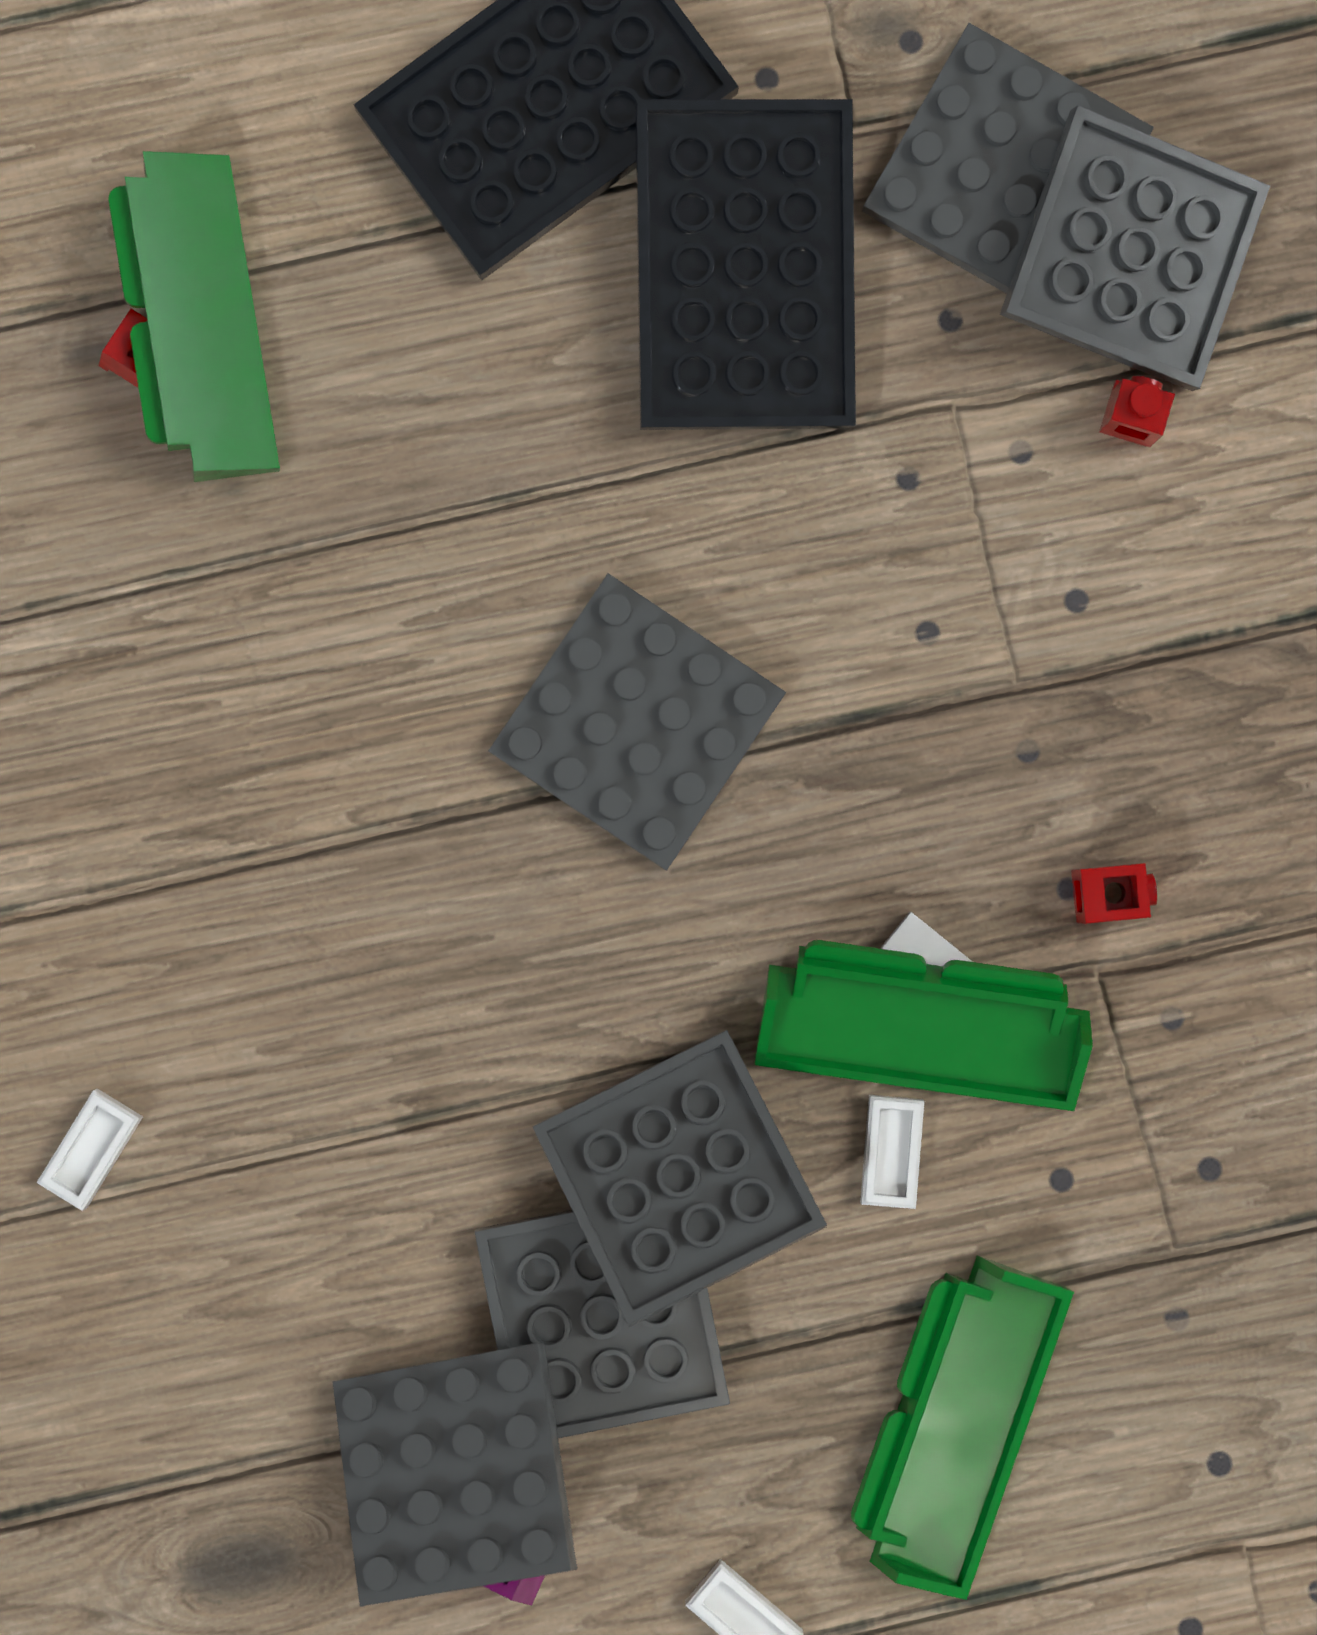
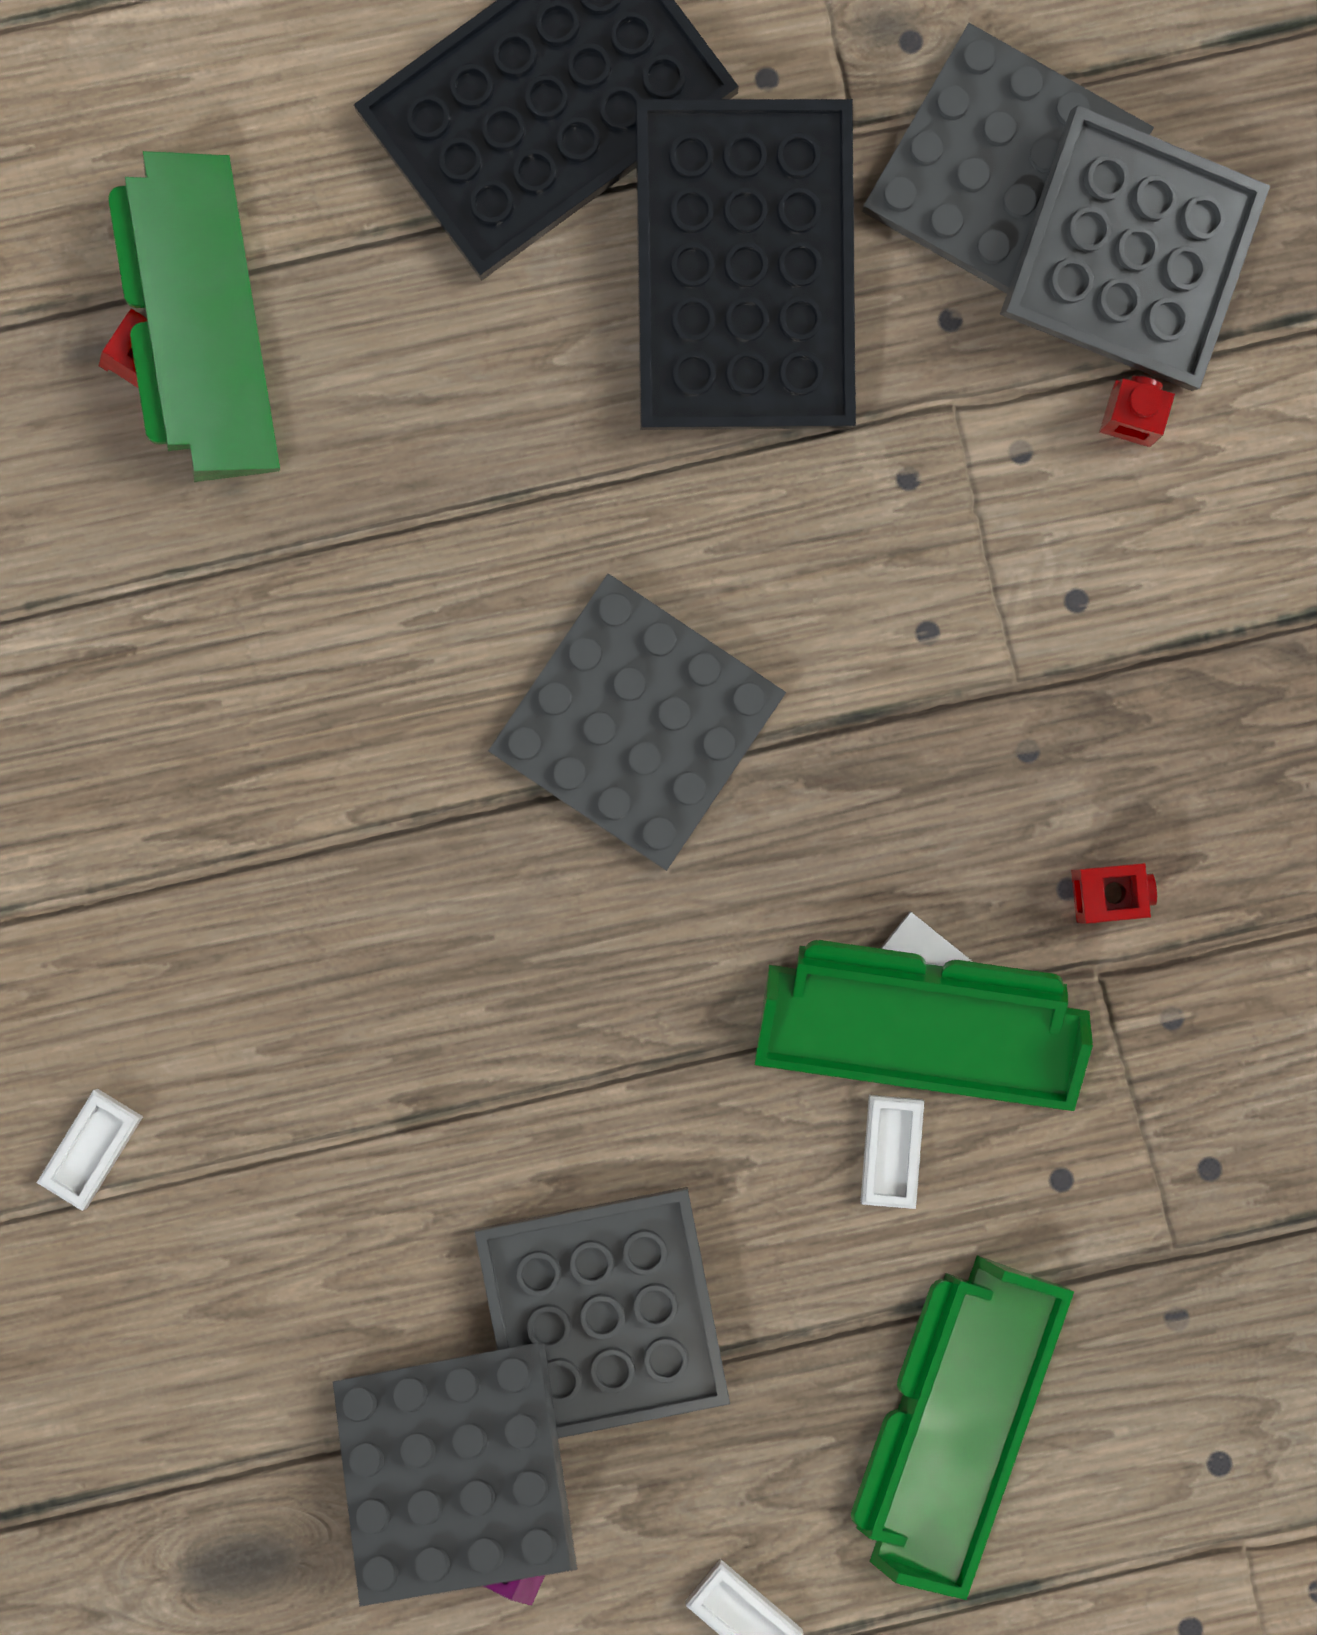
(679, 1178): dark grey plate -> none

